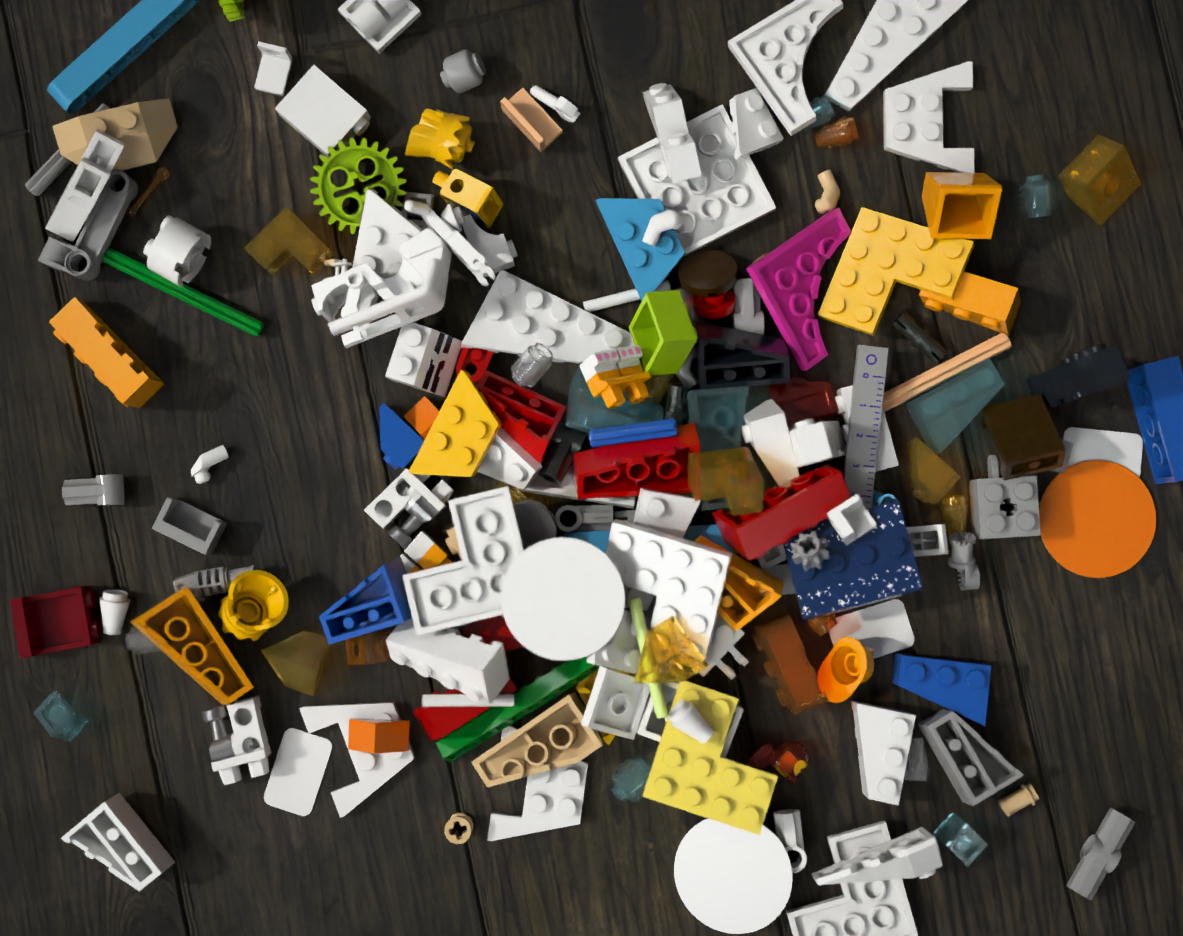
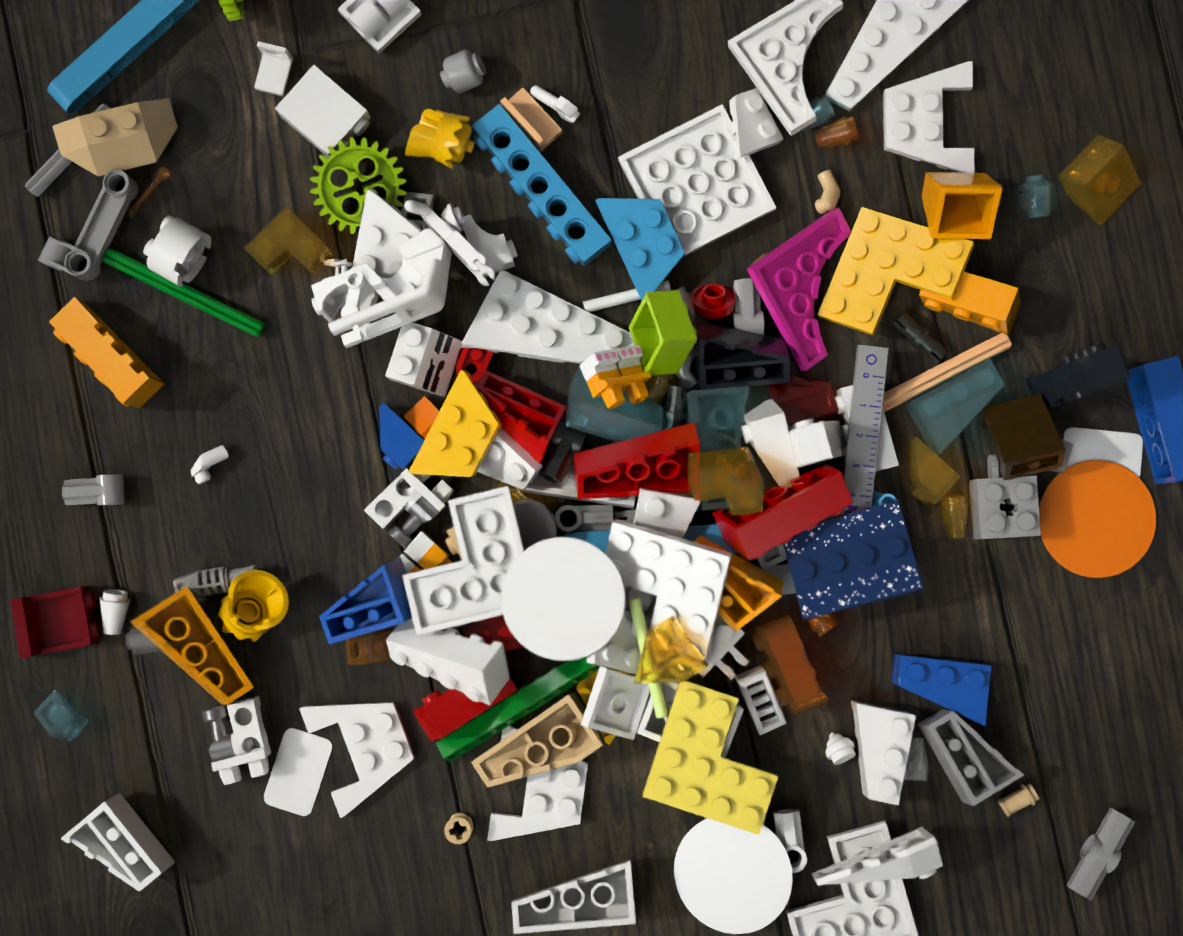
(85, 185): white slope -> none
(189, 525): light grey panel -> none
(299, 660): clear yellow slope -> none
(378, 735): orange slope -> none
(462, 700): white bar -> none
(470, 195): yellow torso -> none
(500, 124): none -> dark azure brick
(532, 365): clear brick -> none
(583, 902): none -> white wedge
(630, 779): clear light blue head -> none
(633, 432): blue axle -> none
(659, 223): white arm -> none
(672, 132): white arch -> none
(688, 720): white cone -> none
(707, 273): dark brown tile -> none
(752, 676): none -> white slope
(787, 759): clear red piece -> none
(810, 550): light grey gear -> none
(839, 749): none -> white plate
(845, 669): light orange piece -> none
(851, 519): white panel -> none
(879, 627): white sticker -> none
(928, 540): white slope -> none
(960, 838): clear light blue bracket -> none
(963, 560): light grey connector -> none

